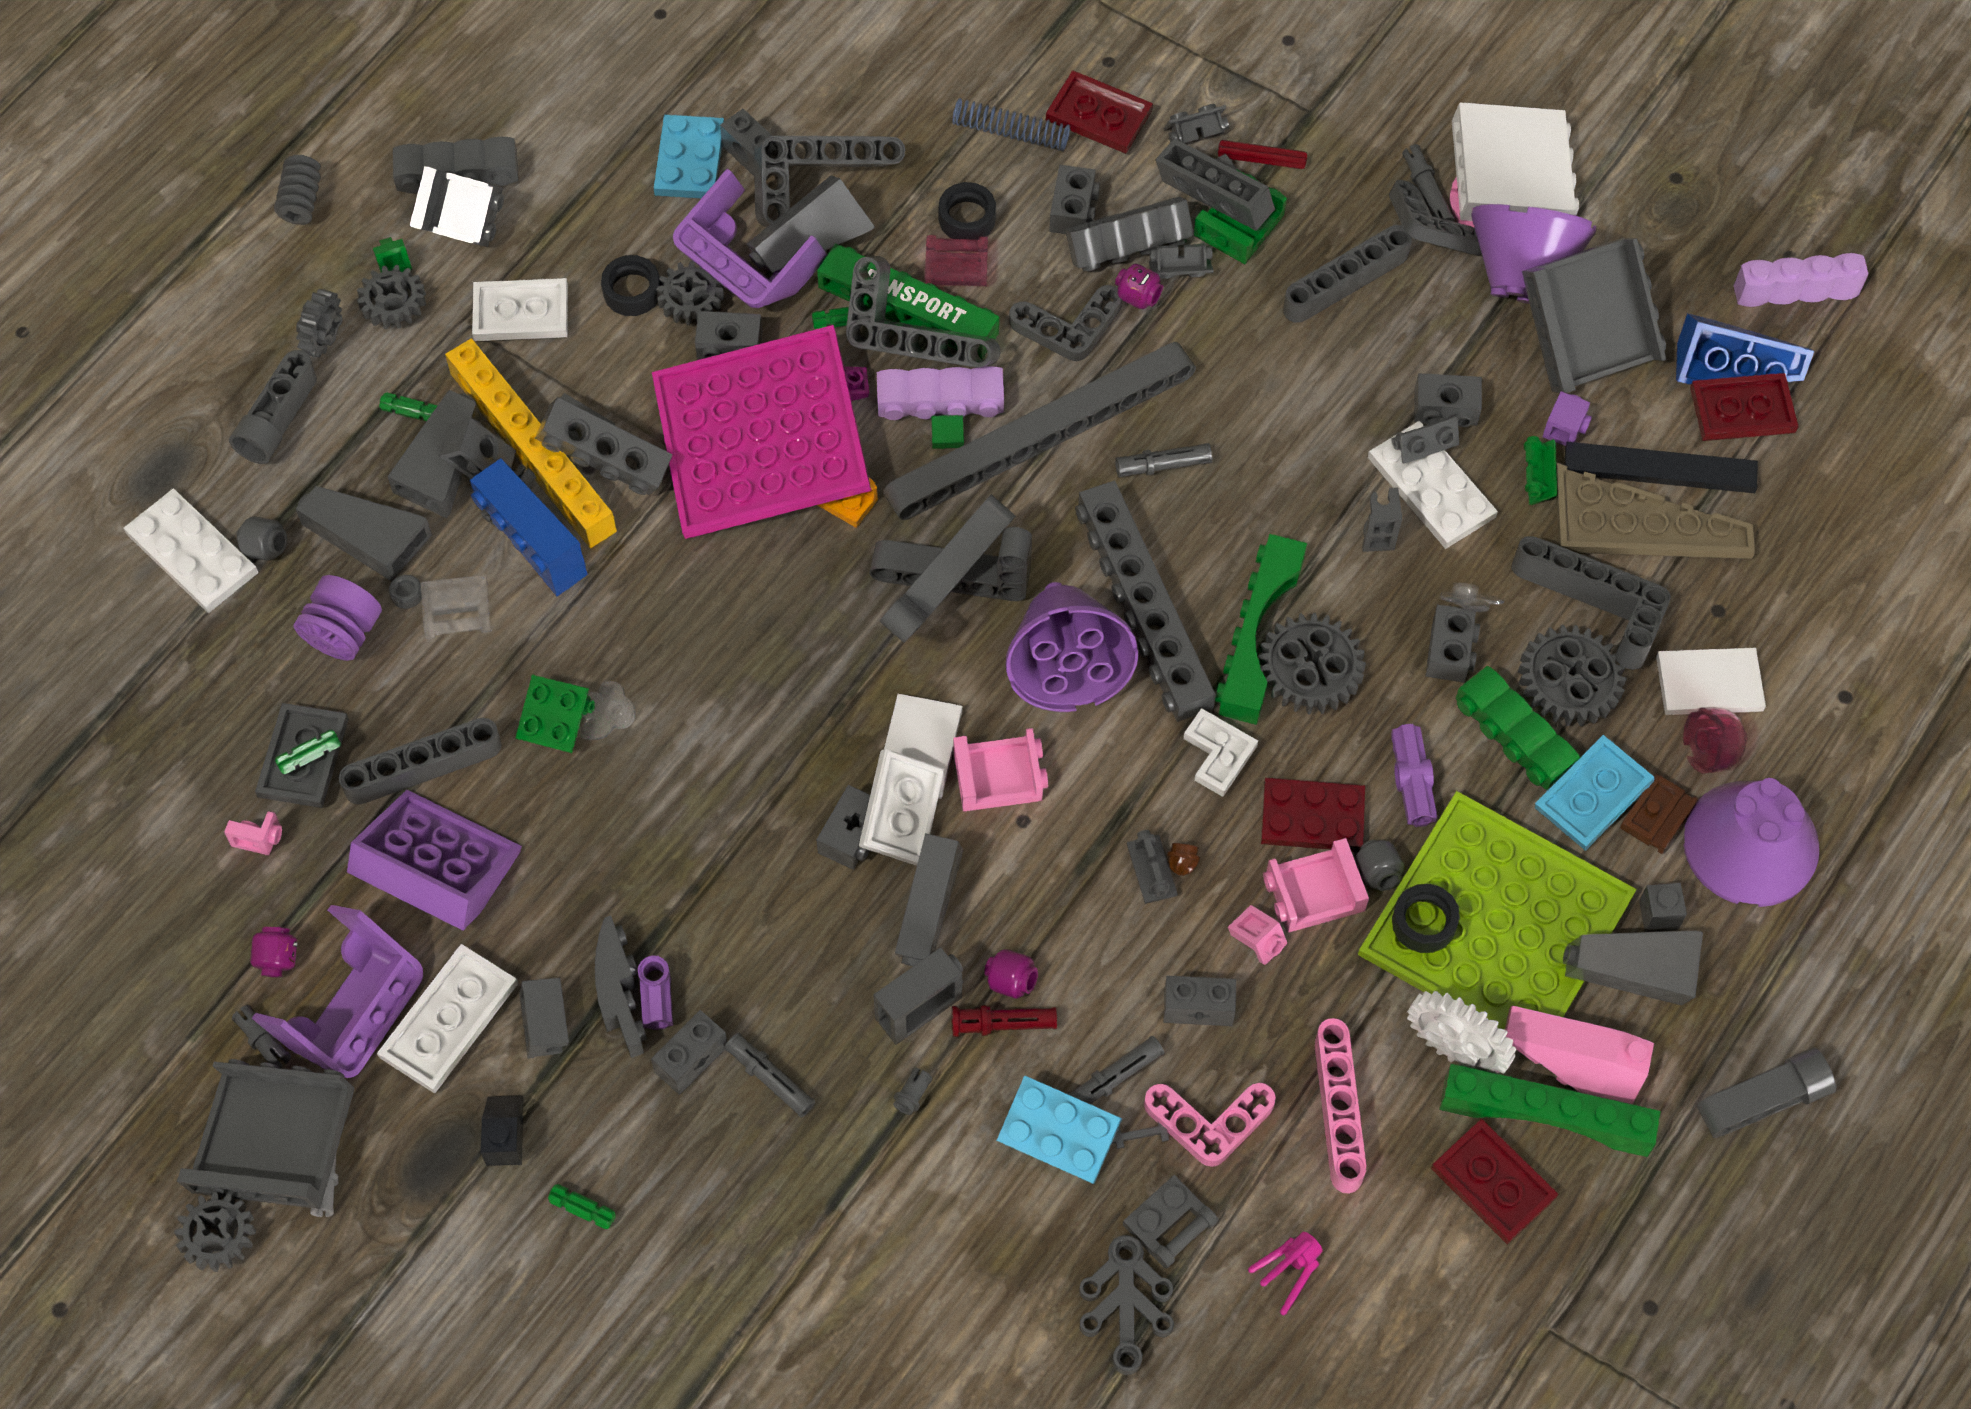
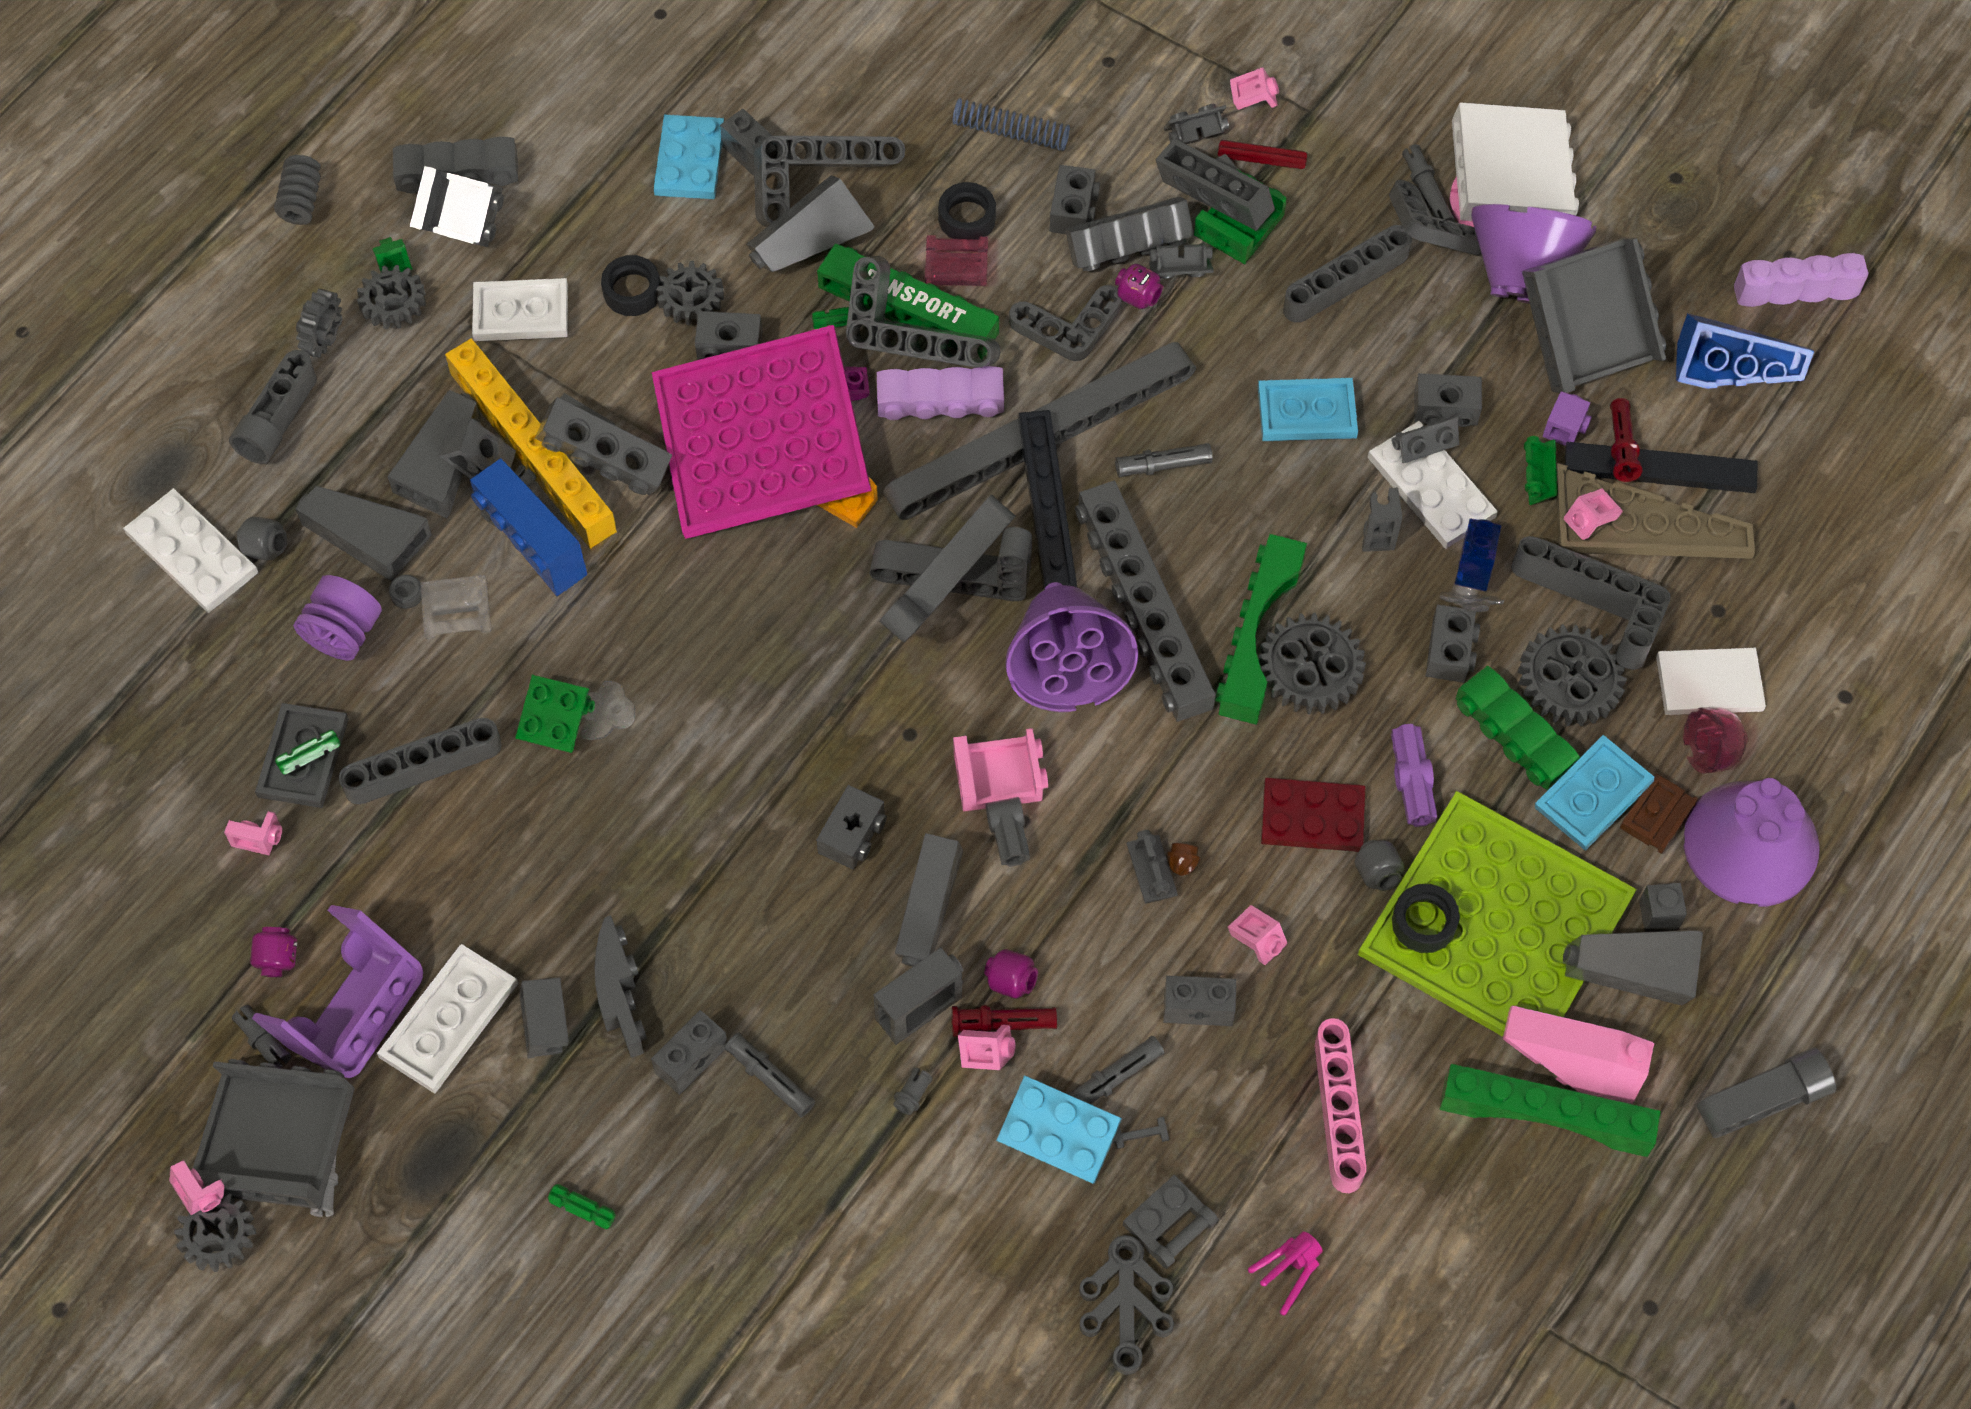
(189, 1189): none -> bright pink bracket
(406, 406): green axle -> none
(432, 859): medium lavender slope -> none
(502, 1130): black slope -> none
(655, 995): medium lavender piece -> none
(709, 230): medium lavender windscreen -> none
(901, 806): white tile -> none
(924, 731): white tile -> none
(947, 431): green tile -> none
(986, 1048): none -> bright pink bracket
(1007, 823): none -> dark grey piece
(1046, 498): none -> black tile
(1099, 111): dark red plate -> none
(1215, 1132): bright pink beam -> none
(1226, 747): white plate -> none
(1254, 88): none -> bright pink bracket
(1307, 409): none -> medium azure plate
(1316, 887): bright pink panel -> none
(1461, 1032): white gear -> none
(1478, 554): none -> clear blue brick
(1494, 1181): dark red plate -> none
(1590, 512): none -> bright pink bracket
(1625, 449): none -> dark red pin
(1744, 406): dark red plate -> none

